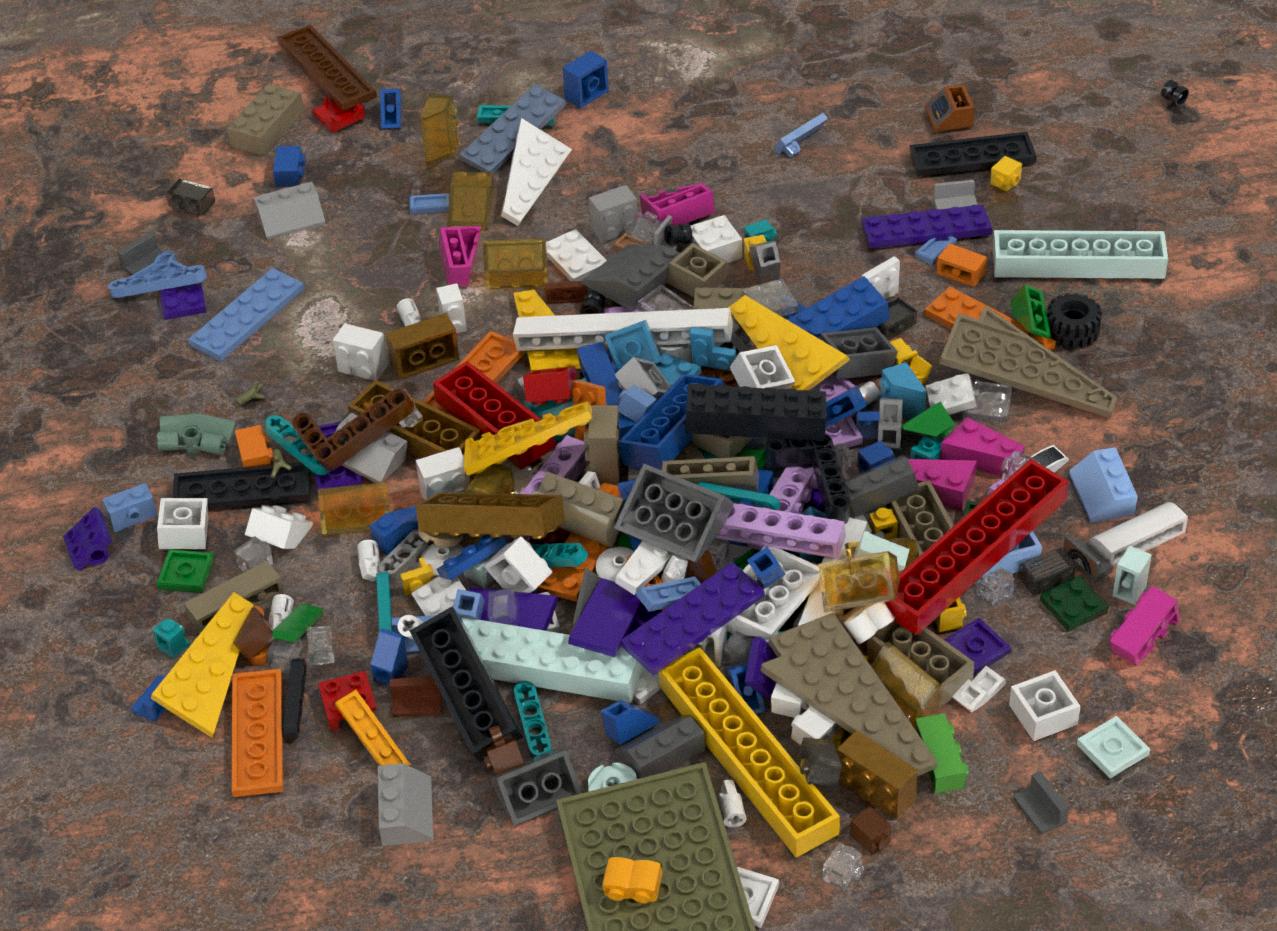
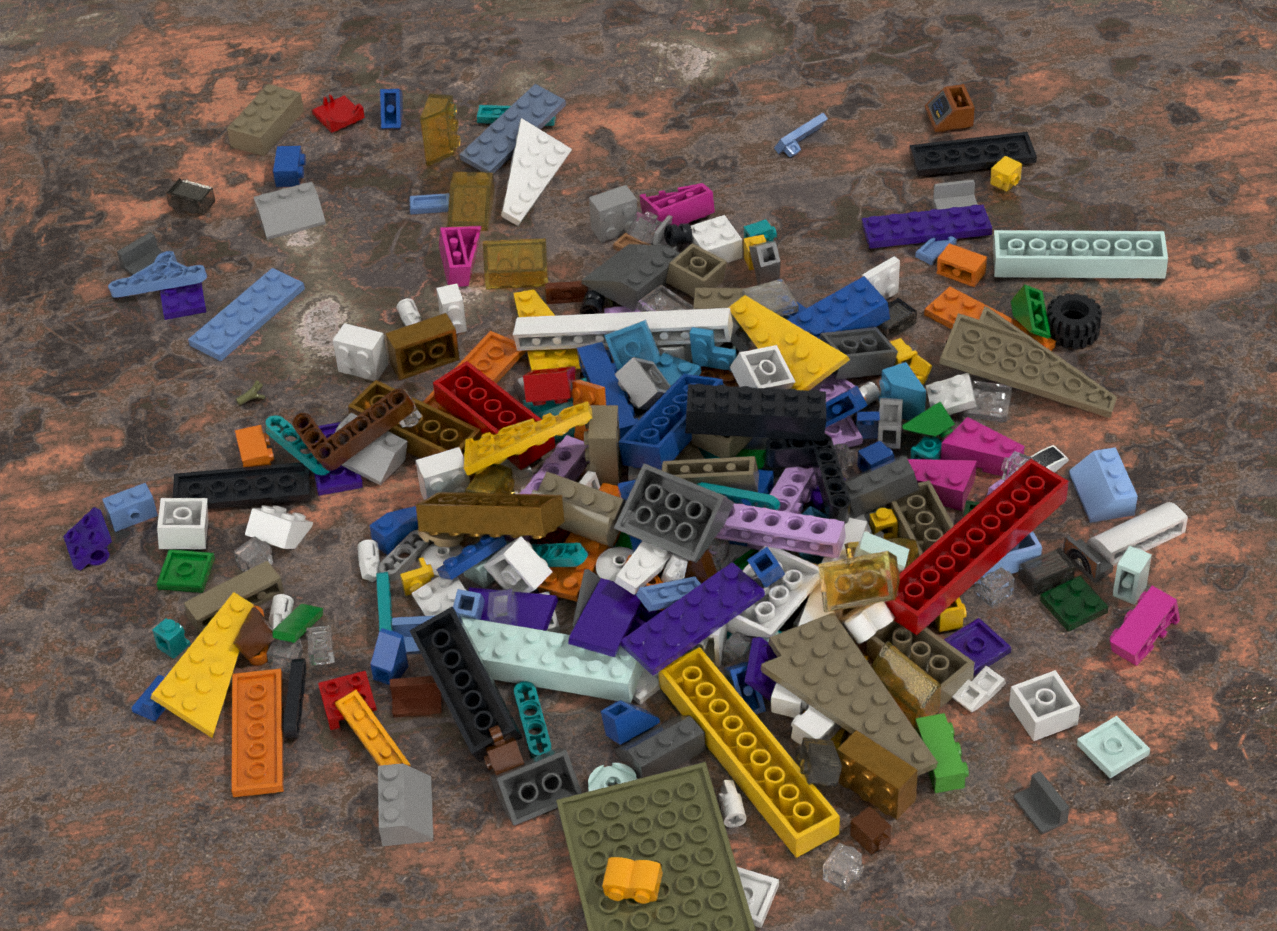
(195, 433): sand green panel -> none
(278, 462): olive bar -> none
(327, 67): reddish brown plate -> none
(352, 507): clear yellow slope -> none
(407, 623): white hinge -> none
(574, 255): white plate -> none
(585, 79): blue brick -> none
(635, 403): medium blue brick -> none
(1176, 93): black wheel -> none

